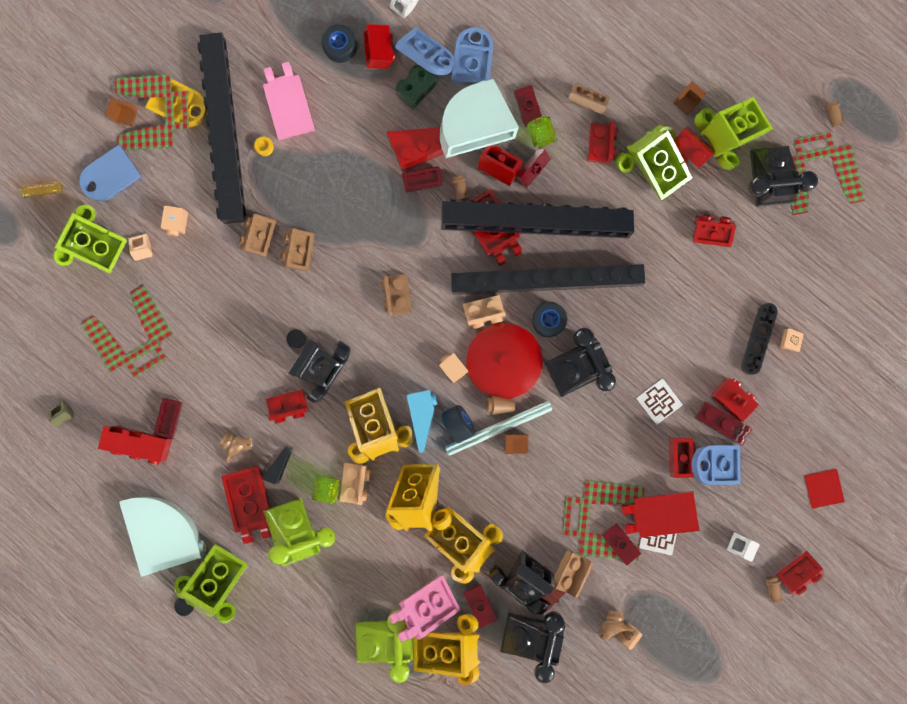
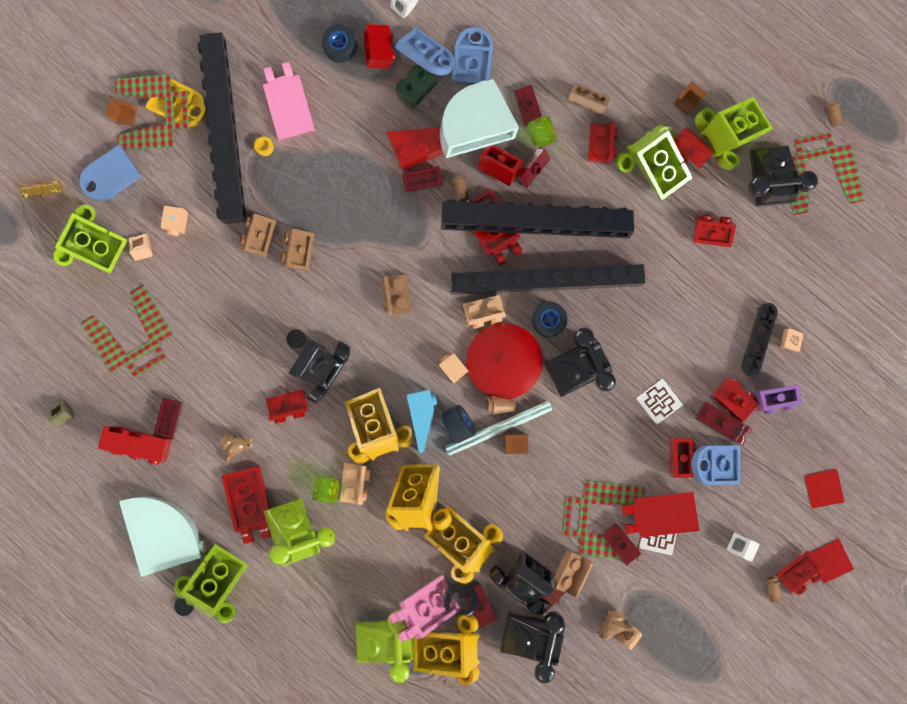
(278, 467): black slope -> none
(462, 589): none -> black head
(778, 397): none -> medium lavender brick
(832, 560): none -> red sticker

